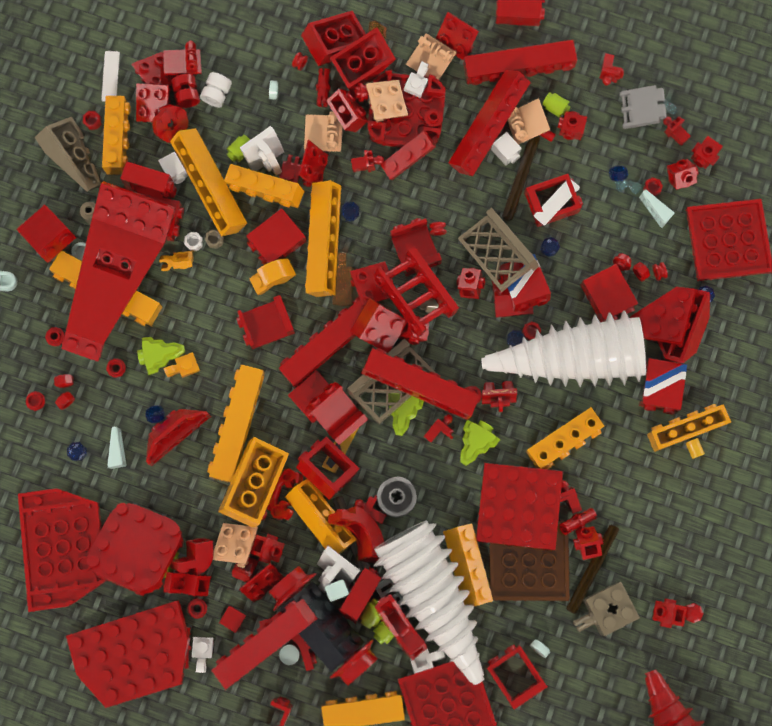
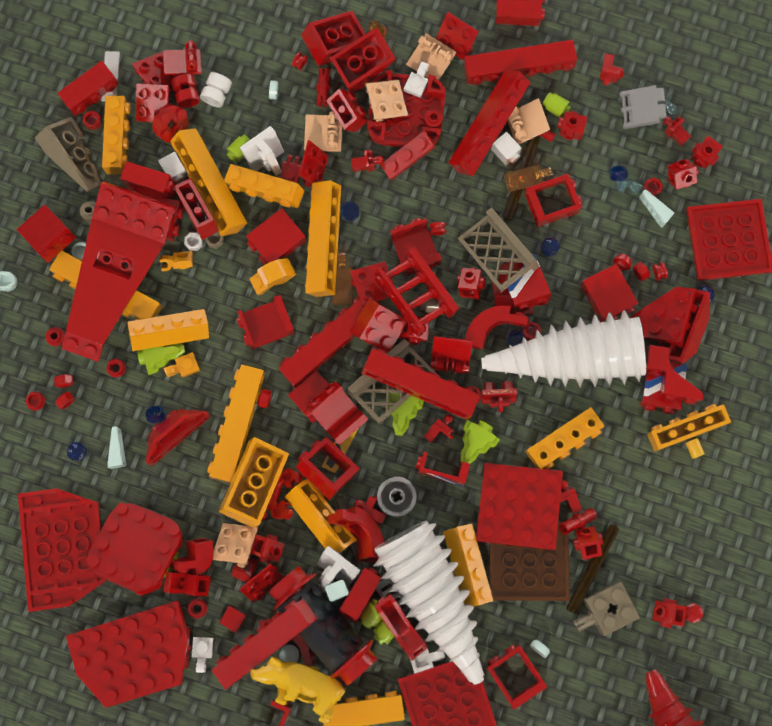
(88, 88): none -> red brick
(168, 330): none -> light orange brick
(196, 209): none -> red brick
(264, 398): none -> red tile
(301, 683): none -> yellow animal
(361, 92): red plate -> none
(451, 354): none -> red hinge
(459, 480): none -> red panel
(489, 319): none -> red arch
(525, 177): none -> clear orange plate
(555, 203): white sticker -> none
(672, 384): none -> red arch

